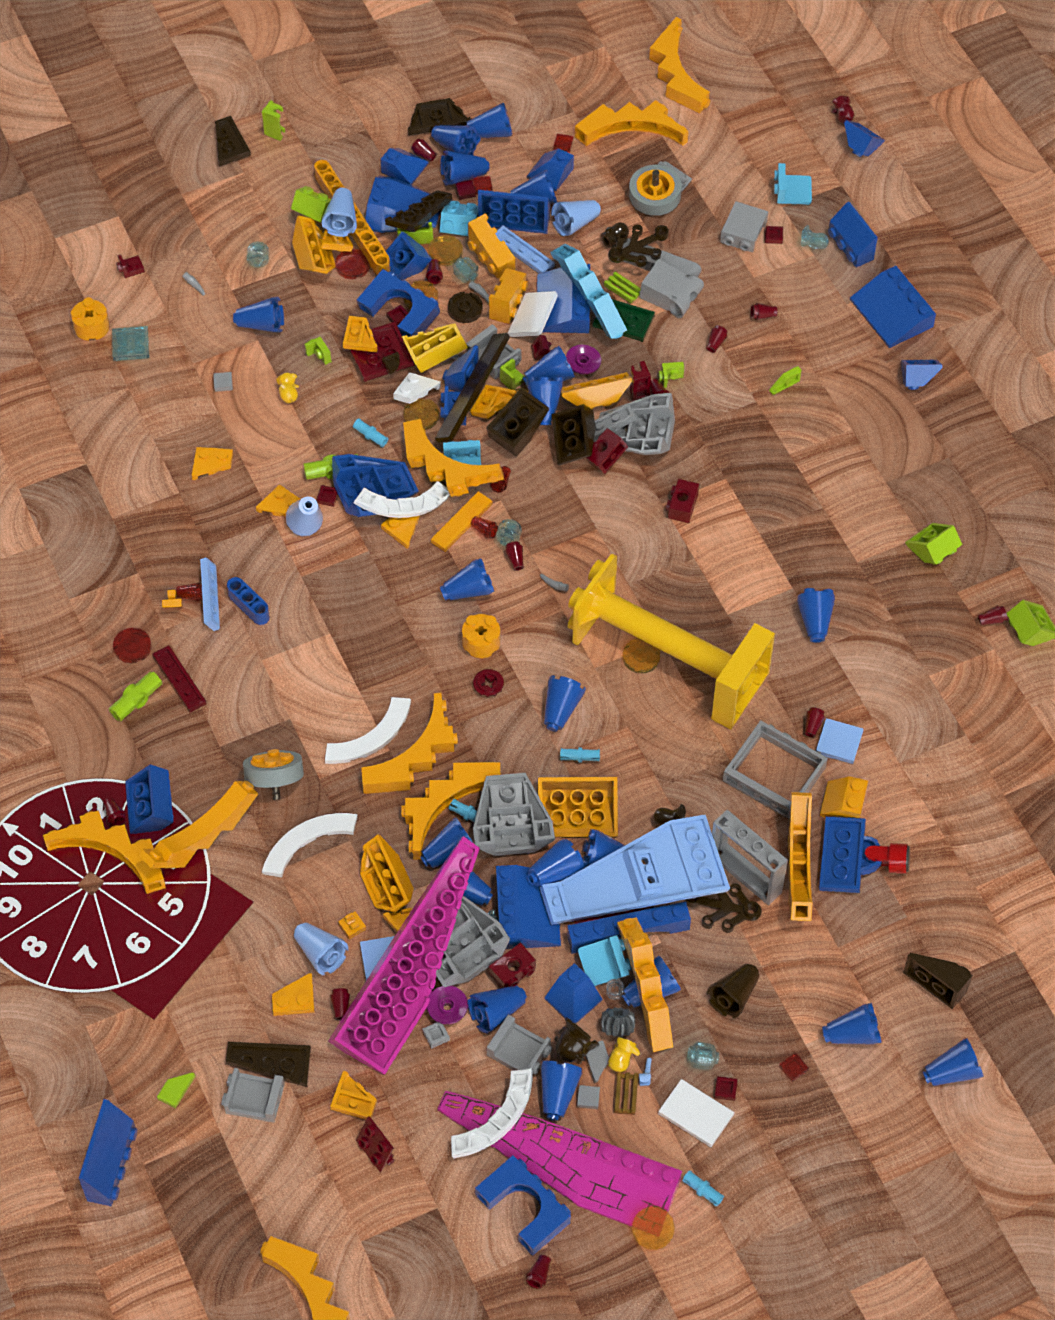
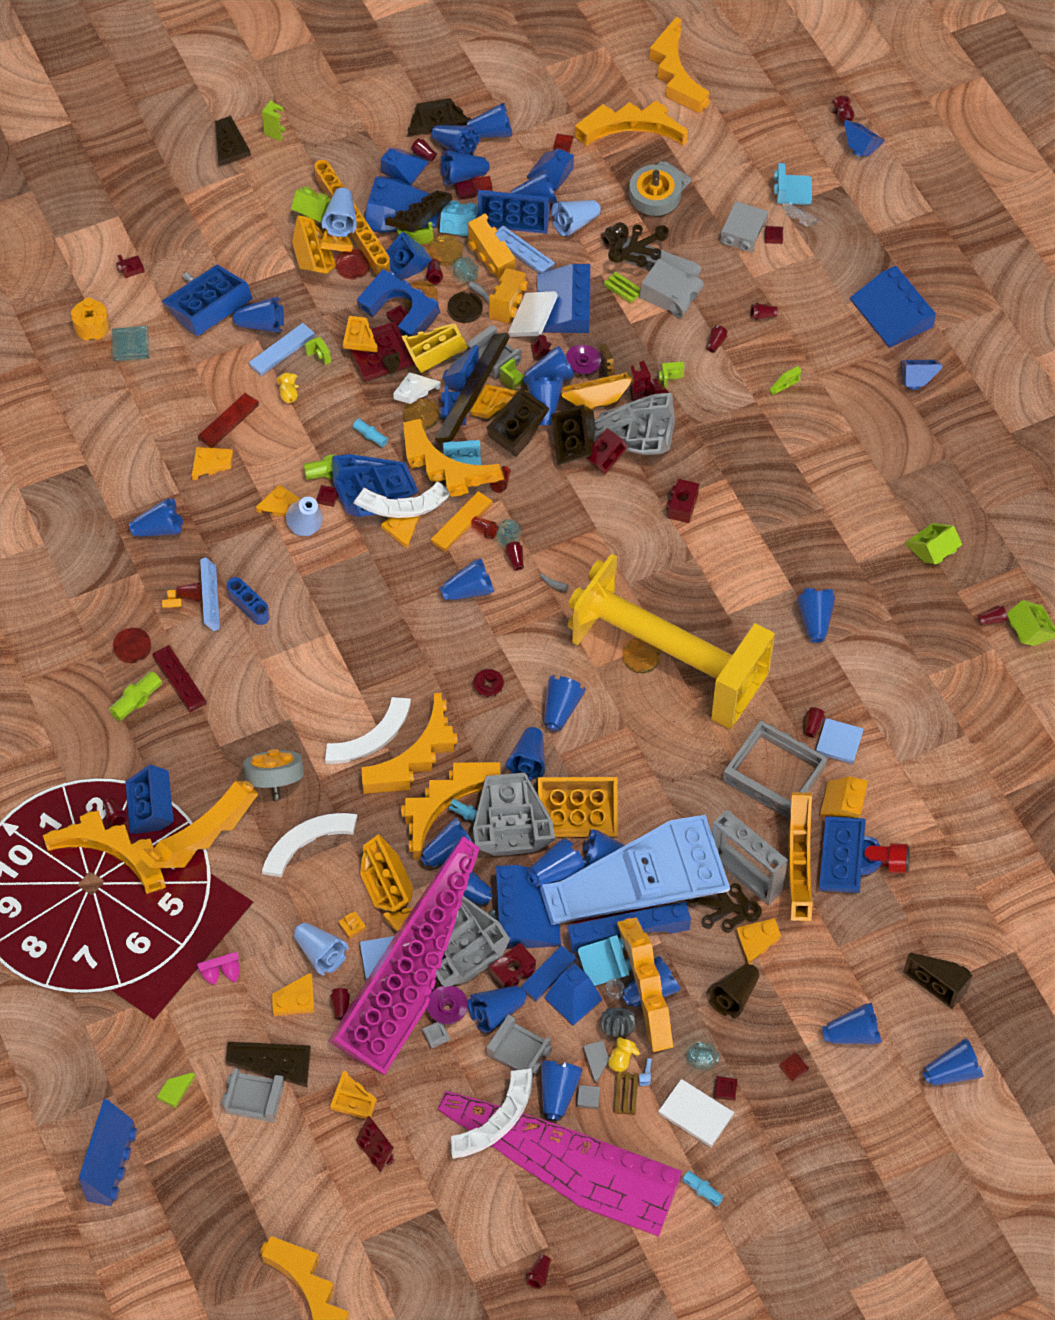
(158, 520): none -> blue cone
(208, 299): none -> blue slope
(223, 381): light grey tile -> none
(228, 420): none -> clear red tile
(229, 966): none -> dark pink tile
(257, 254): clear light blue head -> none
(281, 349): none -> light blue tile
(481, 635): light orange brick -> none
(514, 1177): blue arch -> none
(528, 754): none -> blue cone
(548, 973): none -> blue tile
(573, 1043): dark brown helmet -> none
(580, 754): medium azure pin -> none
(588, 284): medium azure arch -> none
(607, 359): none -> pearl gold tile
(635, 319): dark green tile -> none
(653, 1228): clear yellow tile -> none
(663, 815): dark brown animal -> none
(757, 938): none -> light orange wing
(794, 211): none -> clear plate
(814, 240): clear light blue animal -> none
(853, 235): blue slope -> none

